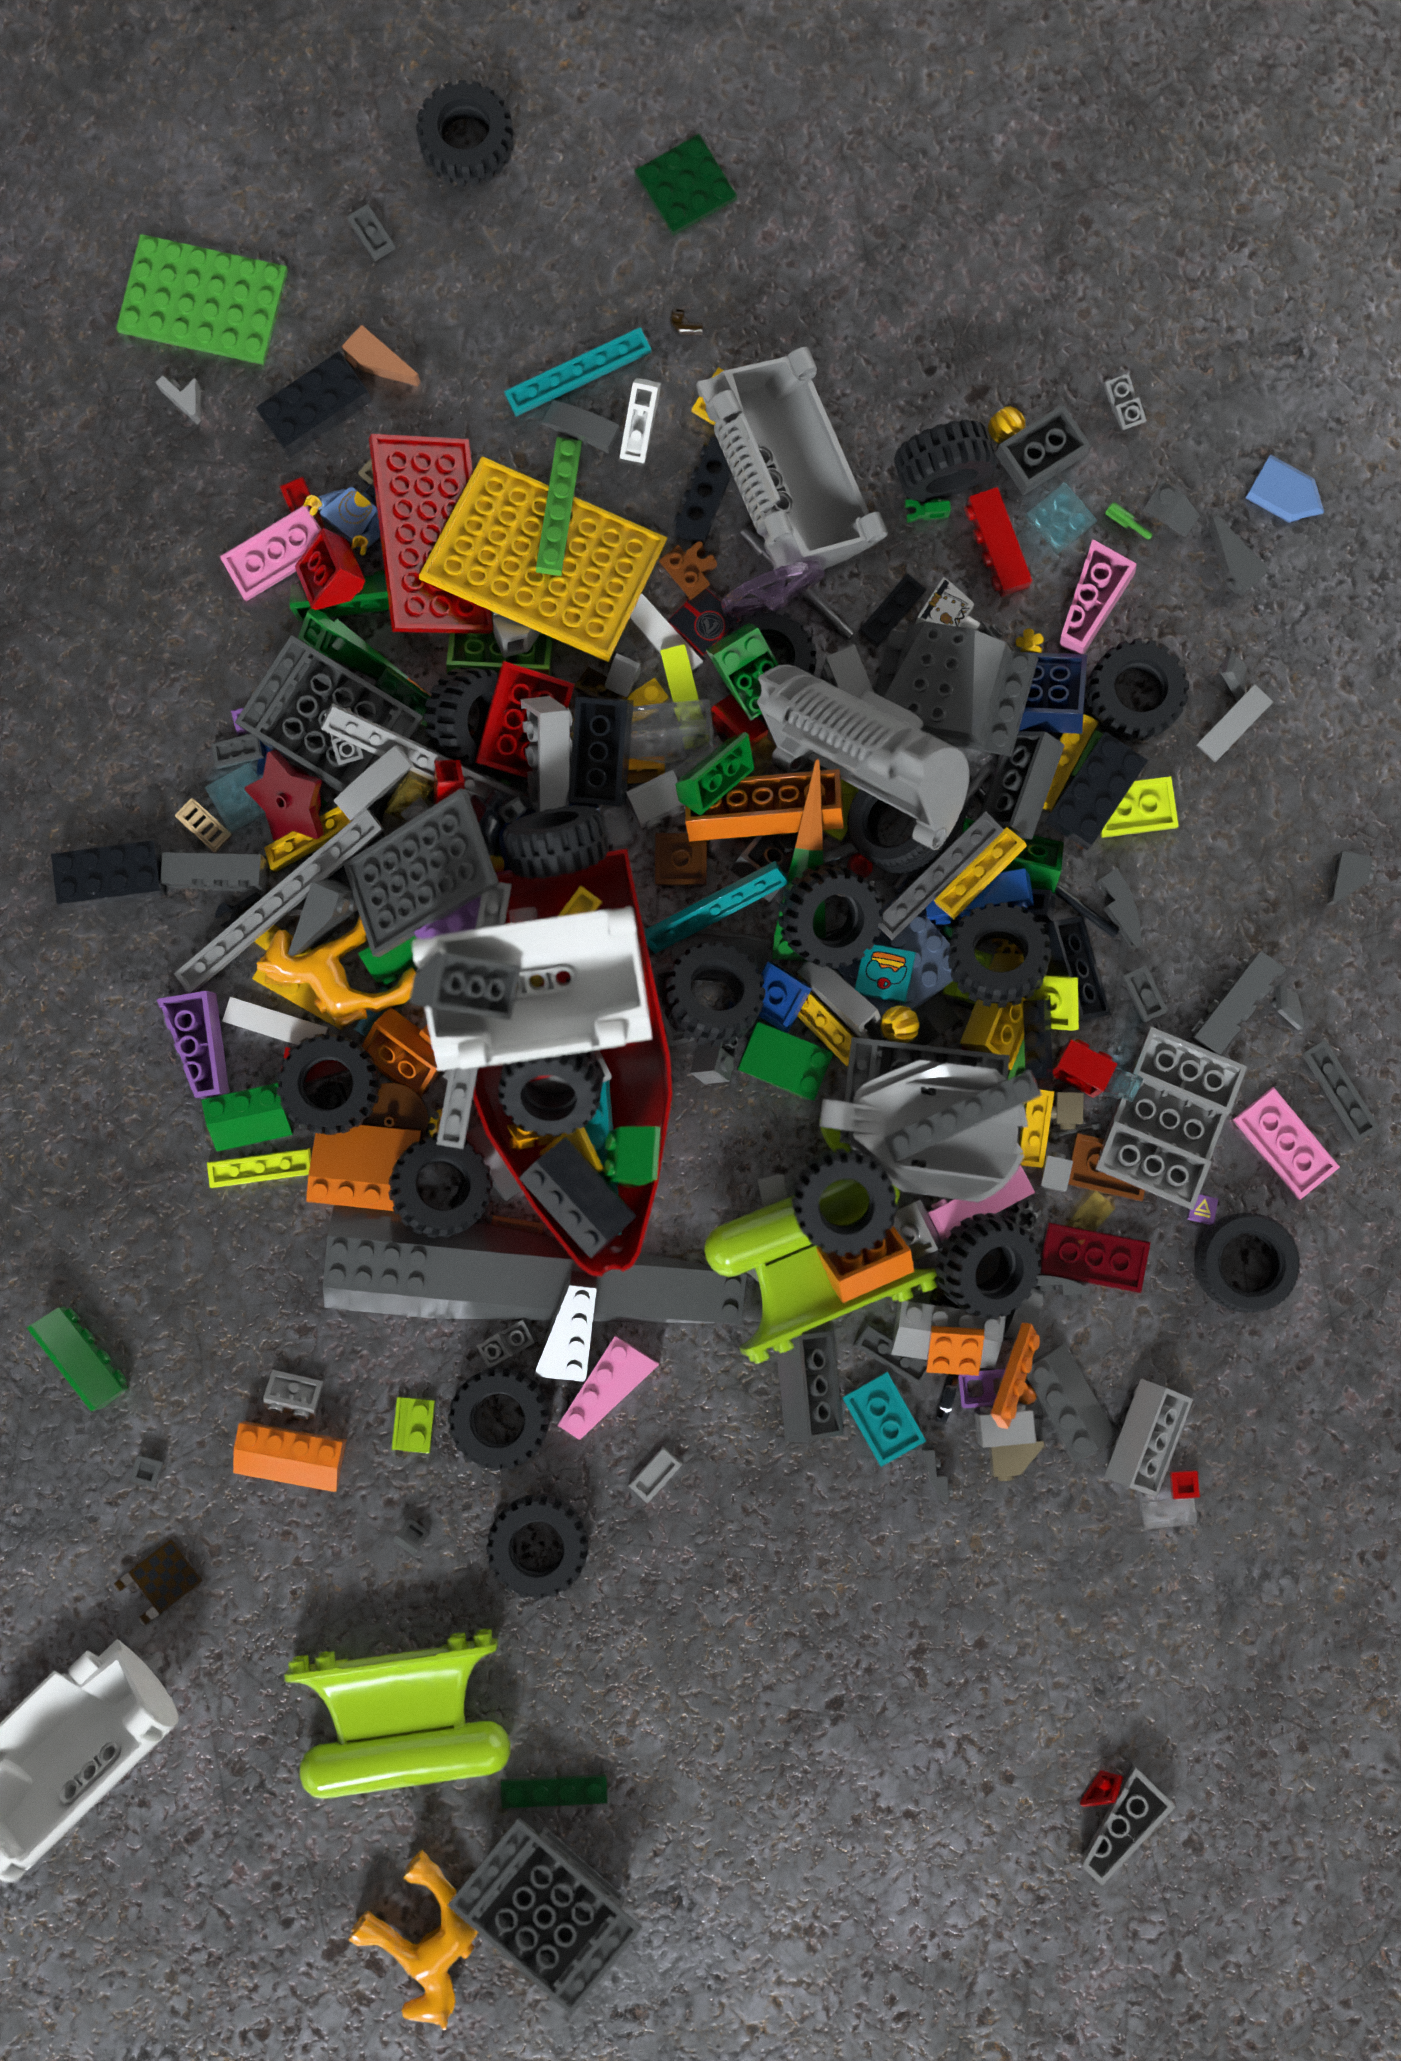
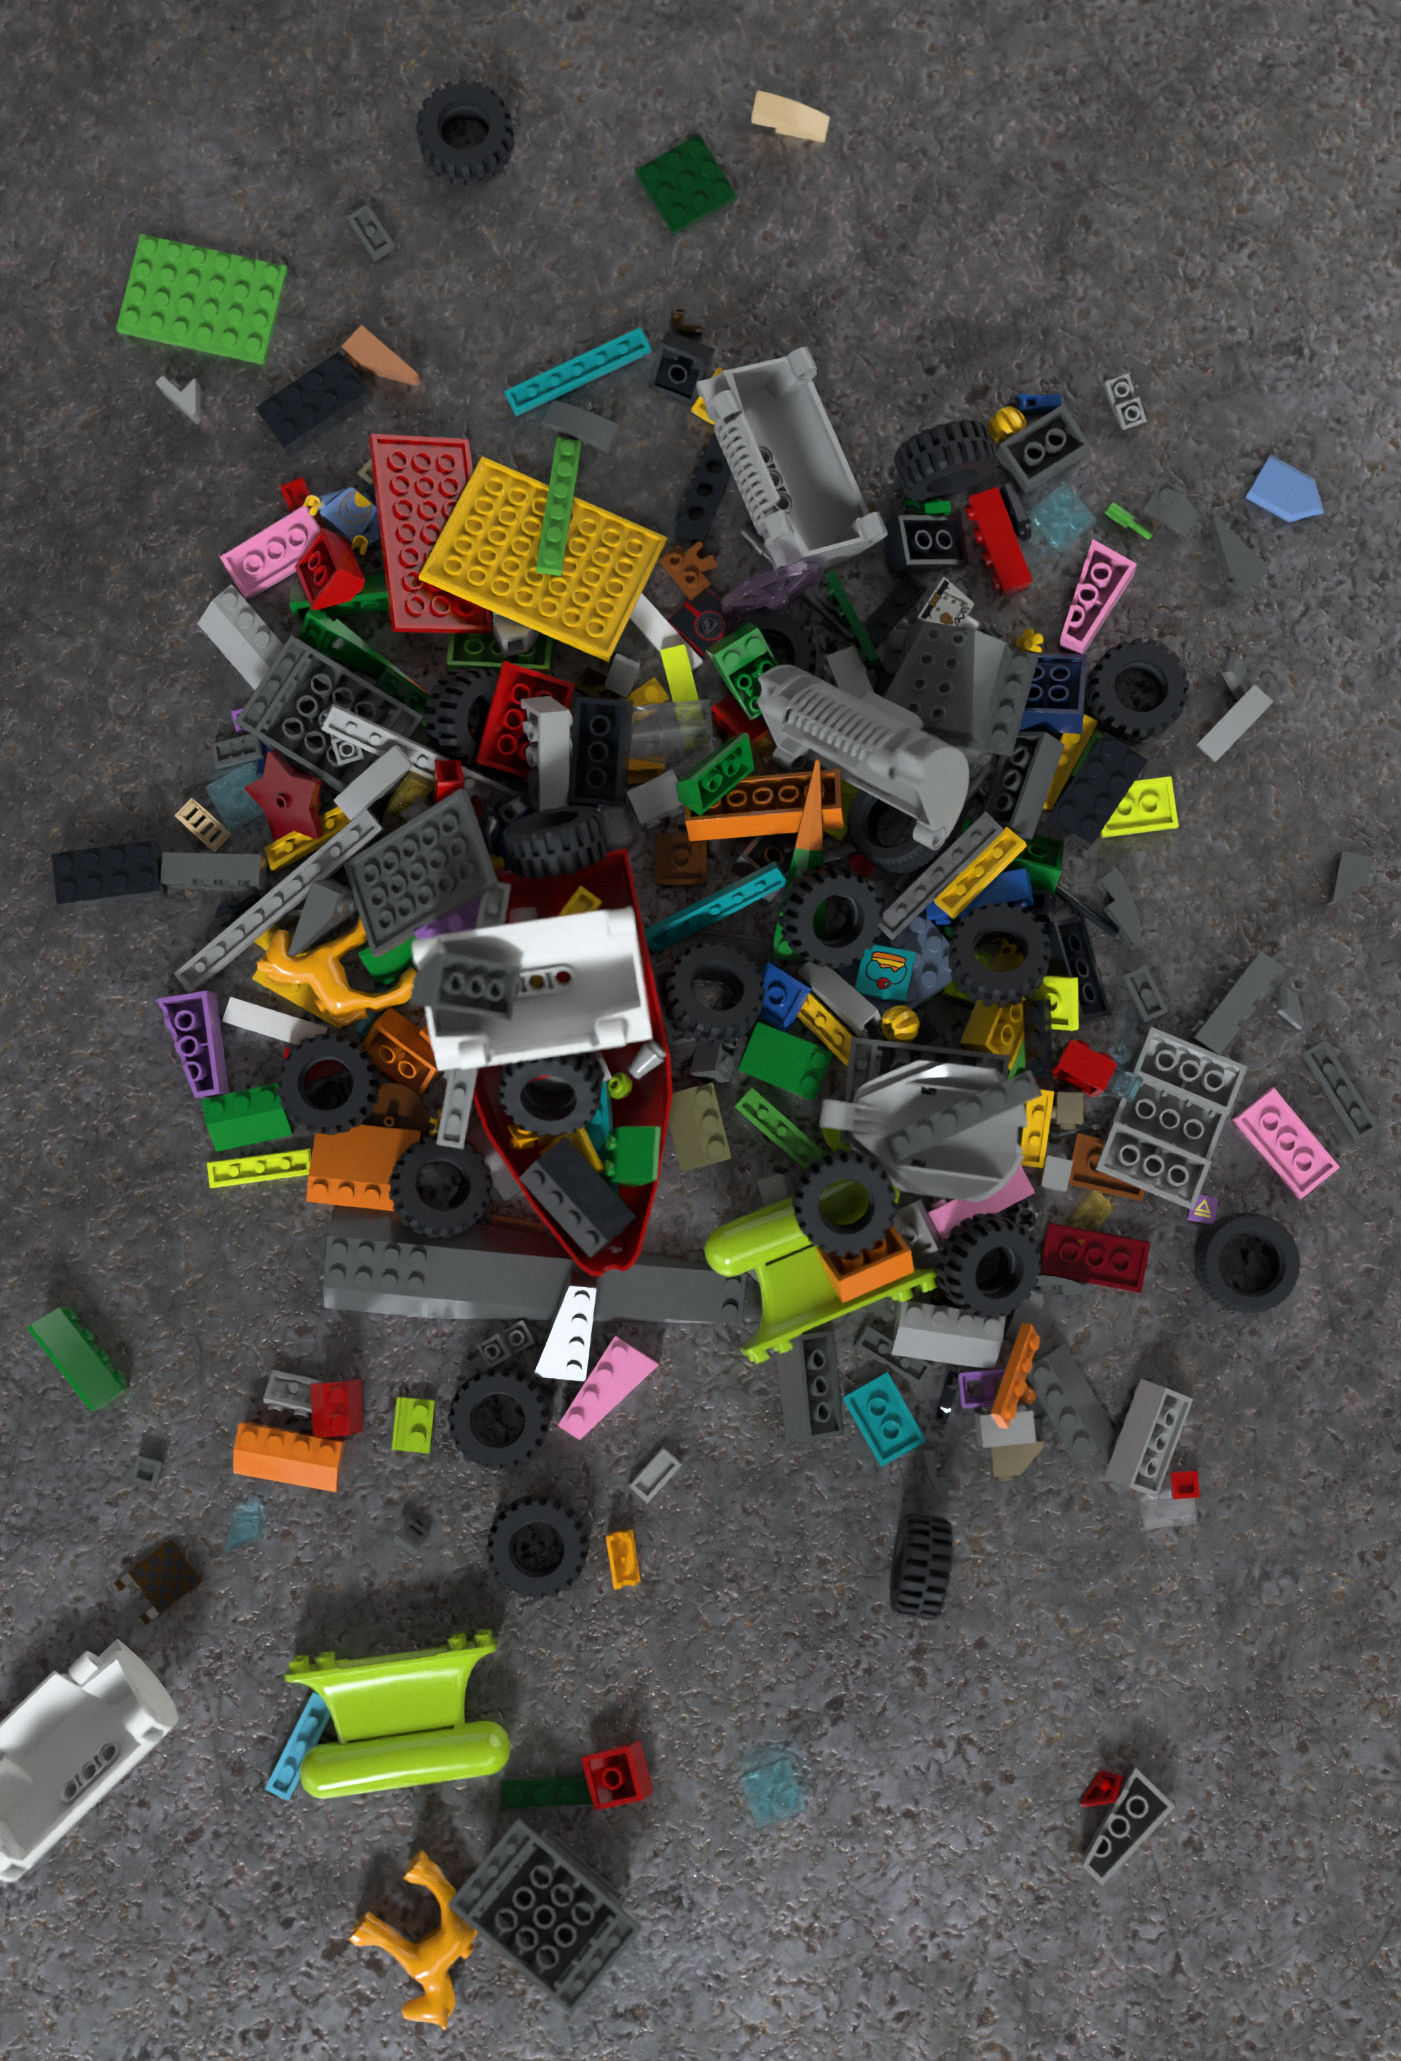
(241, 635): none -> light grey slope
(244, 1529): none -> clear light blue piece
(302, 1739): none -> medium azure plate
(336, 1408): none -> red slope
(617, 1775): none -> red slope
(620, 1085): none -> lime plate
(623, 1558): none -> light orange hinge
(640, 419): white slope -> none
(647, 1058): none -> light grey cone
(680, 366): none -> black slope
(698, 1128): none -> olive slope
(772, 1792): none -> clear light blue plate
(778, 1128): none -> bright green plate
(789, 117): none -> tan slope
(856, 629): none -> dark green plate
(921, 1566): none -> black tyre
(925, 543): none -> black slope
(955, 1350): orange plate -> none
(1016, 513): none -> black hinge
(1042, 403): none -> blue bar

